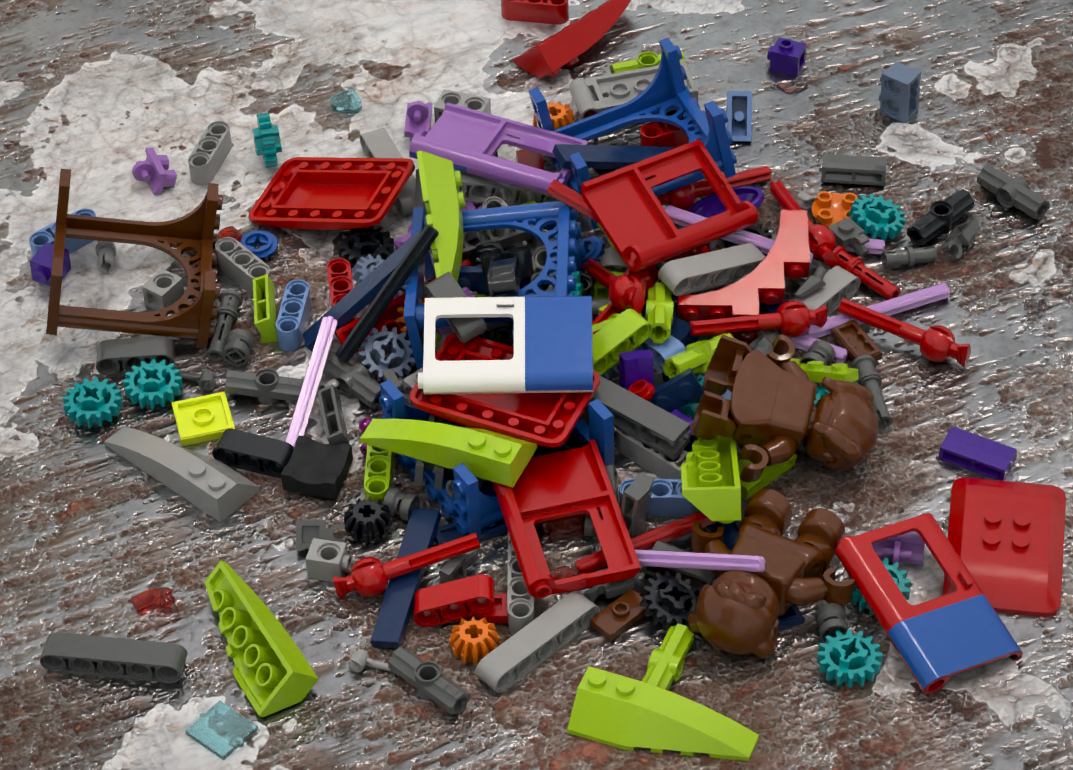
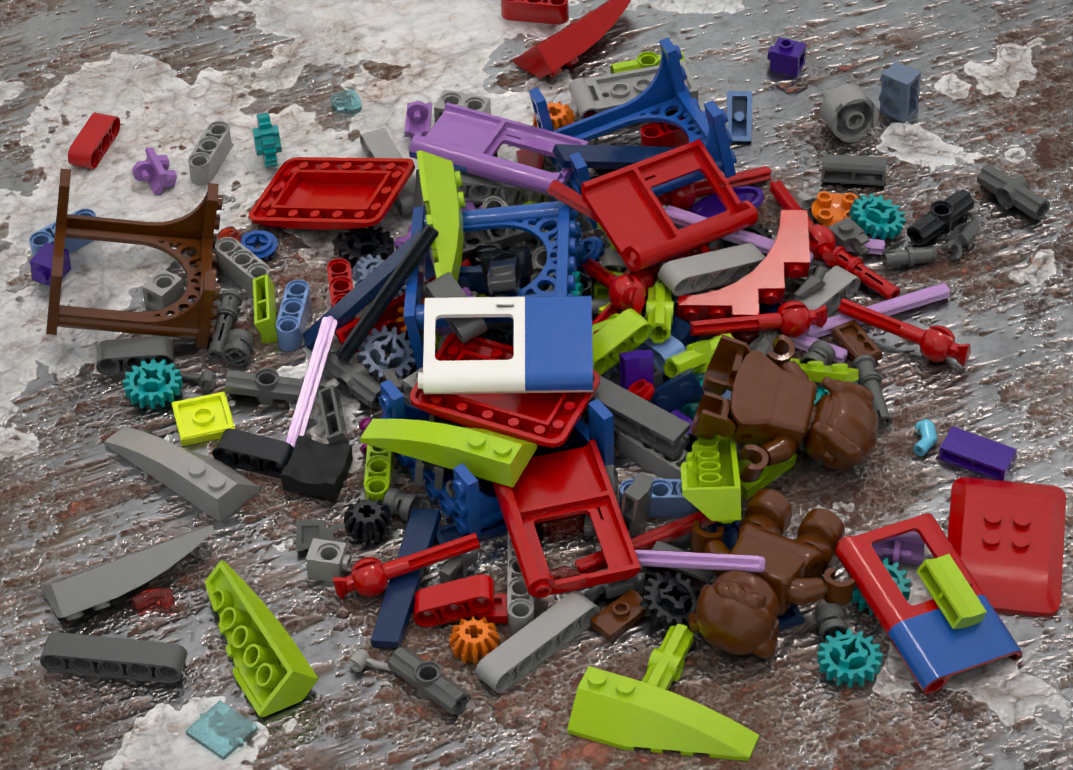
(92, 402): teal gear -> none
(94, 140): none -> red beam
(105, 253): light grey pin -> none
(109, 580): none -> light grey wedge
(848, 112): none -> light grey brick
(928, 437): none -> medium azure arm
(951, 592): none -> lime piece

